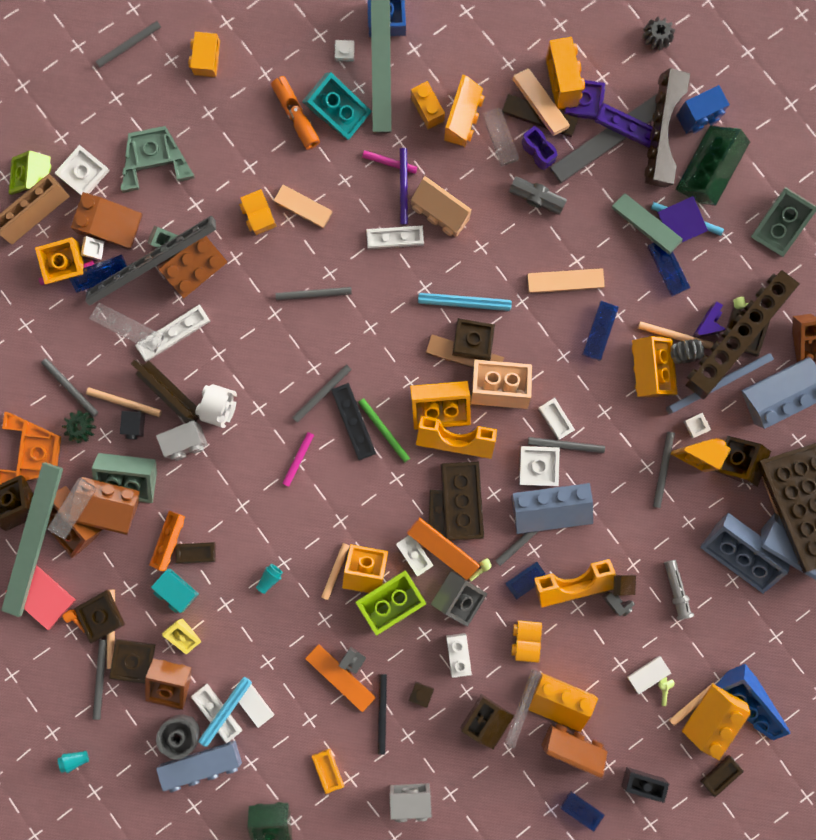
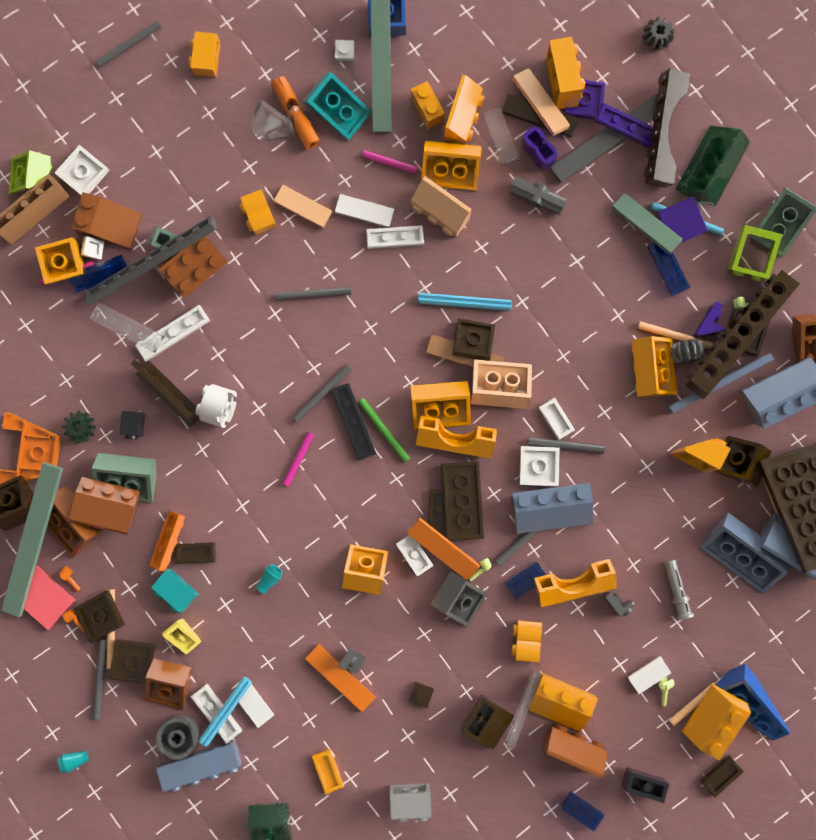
(65, 575): none -> orange hand
(69, 387): dark grey bar -> none
(72, 508): clear tile -> none
(123, 402): light nougat bar -> none
(152, 149): sand green wing -> none
(182, 440): light grey brick -> none
(270, 124): none -> clear slope
(335, 571): light nougat bar -> none
(364, 211): none -> white tile
(382, 714): black bar -> none
(391, 602): lime slope -> none
(403, 187): dark purple bar -> none
(451, 164): none -> light orange slope
(458, 655): white brick -> none
(565, 280): light nougat tile -> none
(600, 330): clear blue plate -> none
(624, 585): dark brown tile -> none
(663, 469): dark grey bar -> none
(697, 425): white plate -> none
(703, 110): blue brick -> none
(738, 248): none -> lime window

